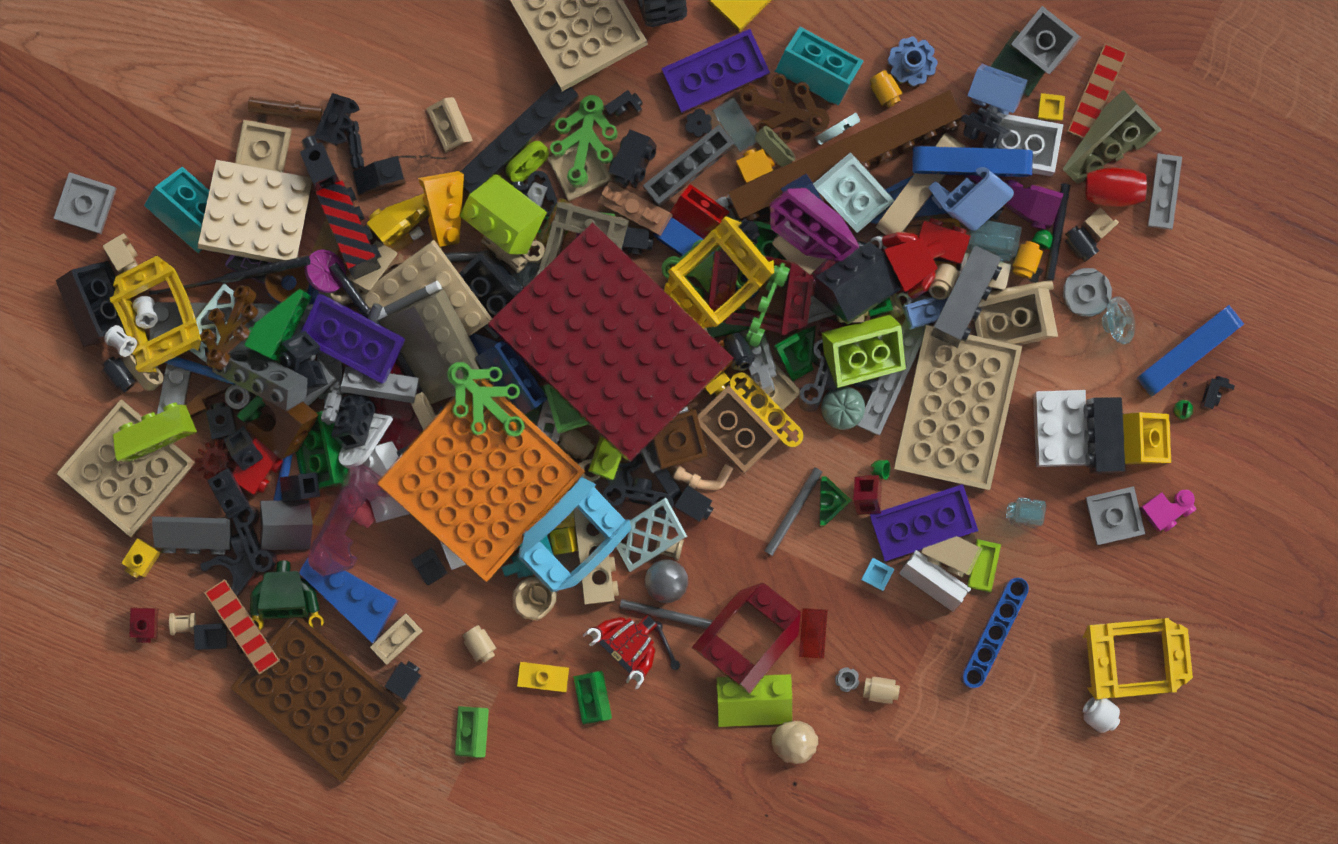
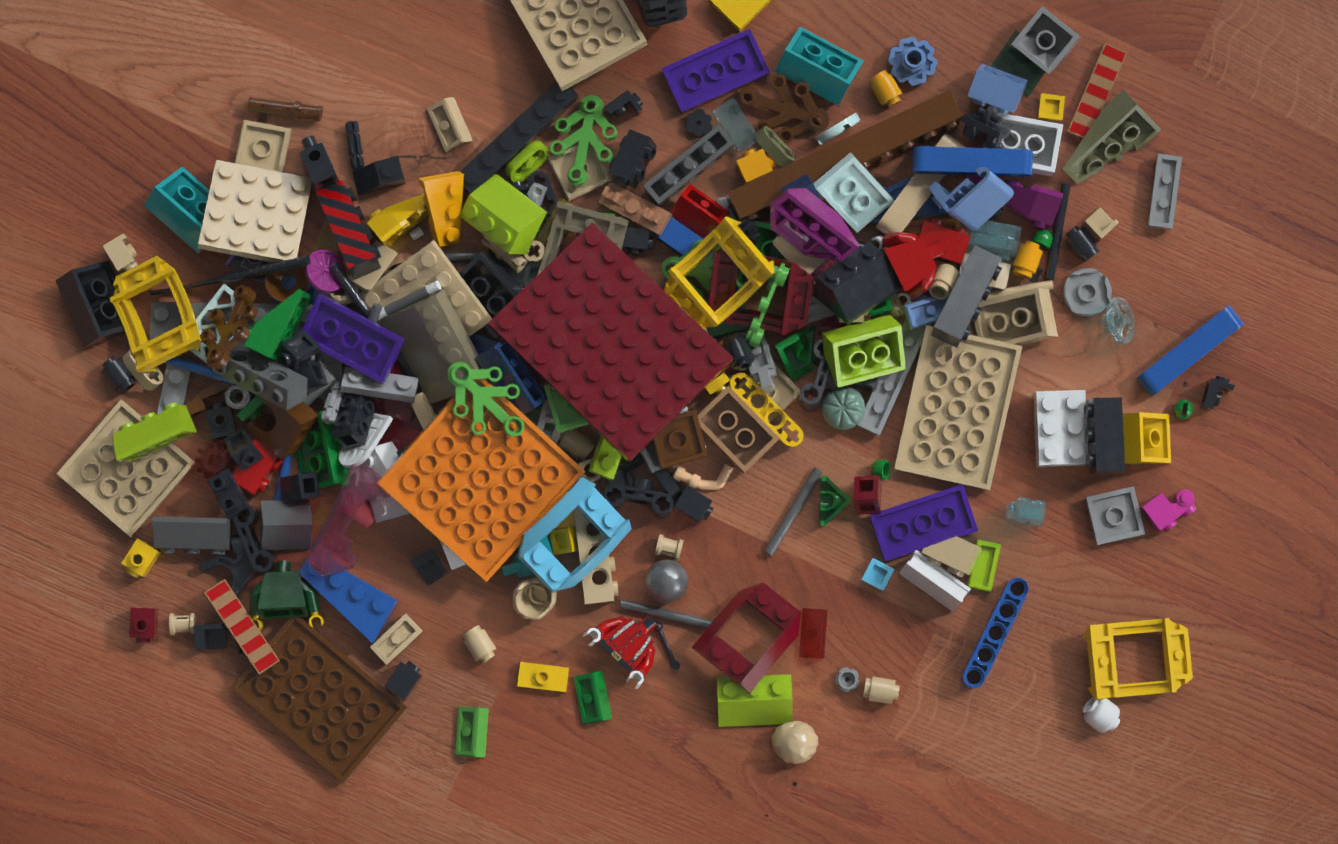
(85, 203): light grey plate -> none
(120, 341): white bush -> none
(145, 316): white bush -> none
(336, 119): black plate -> none
(664, 542): light aqua window -> none
(1115, 187): red piece -> none

